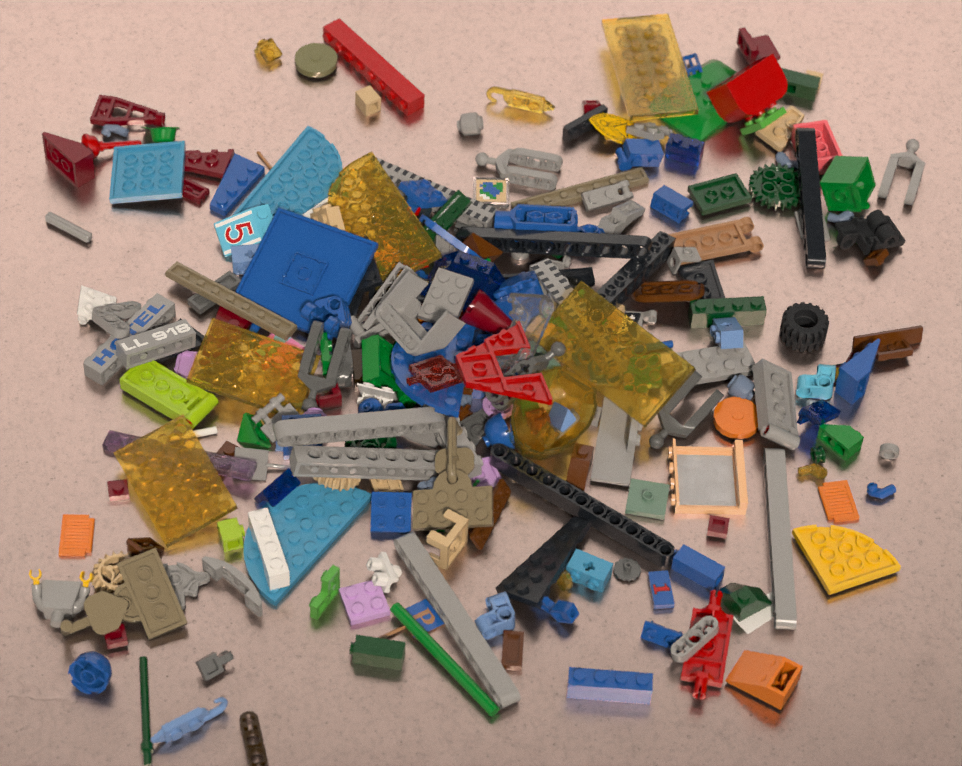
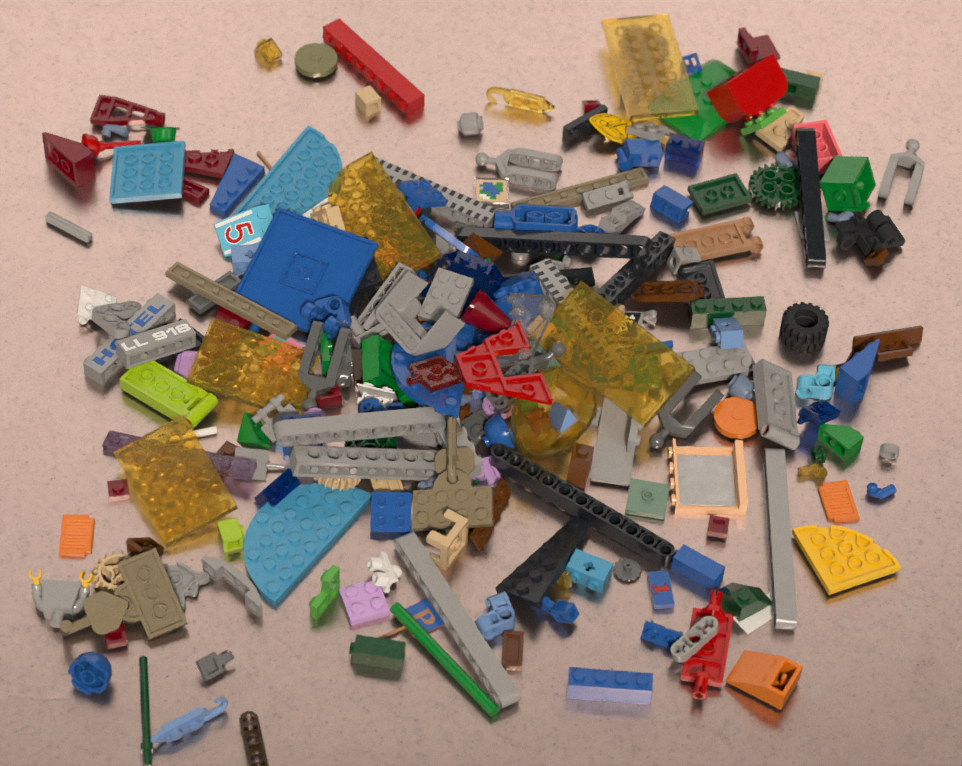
(272, 556): white arch -> none
(450, 212): dark green plate -> none

